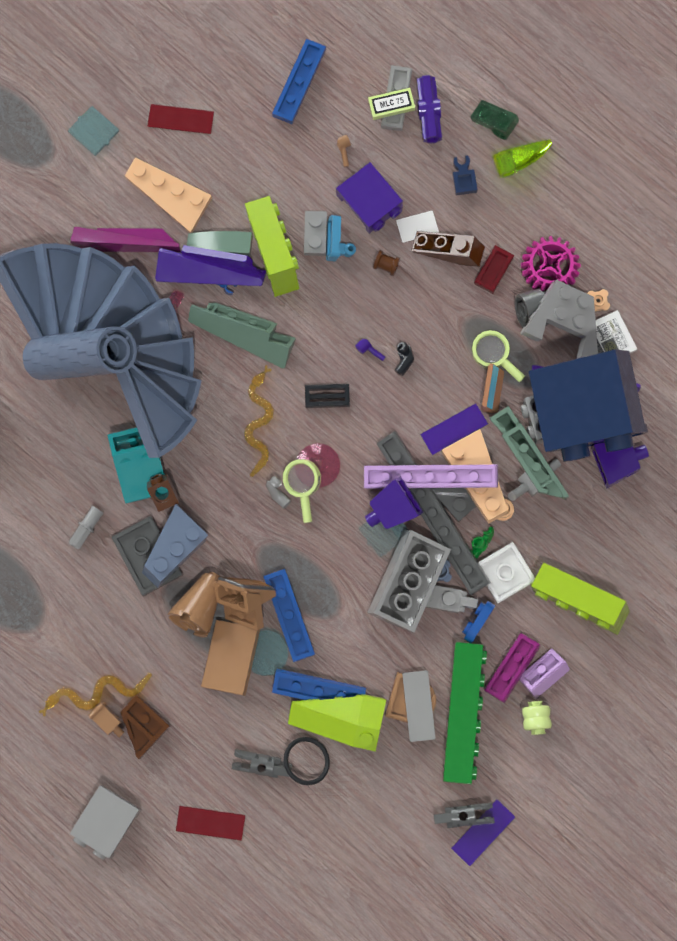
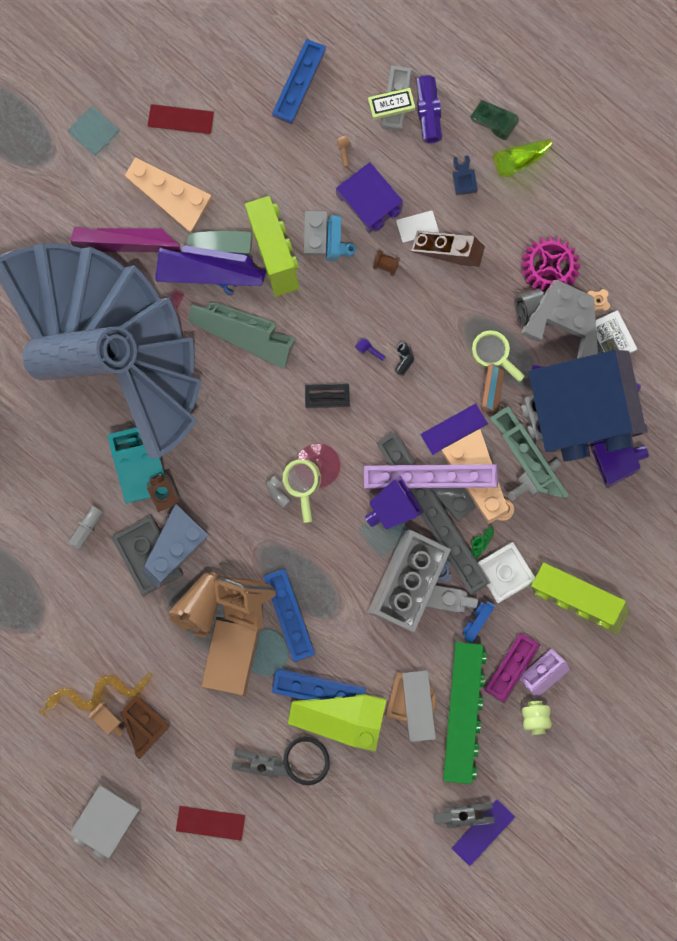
(269, 411): clear yellow animal -> none
(494, 269): dark red tile -> none

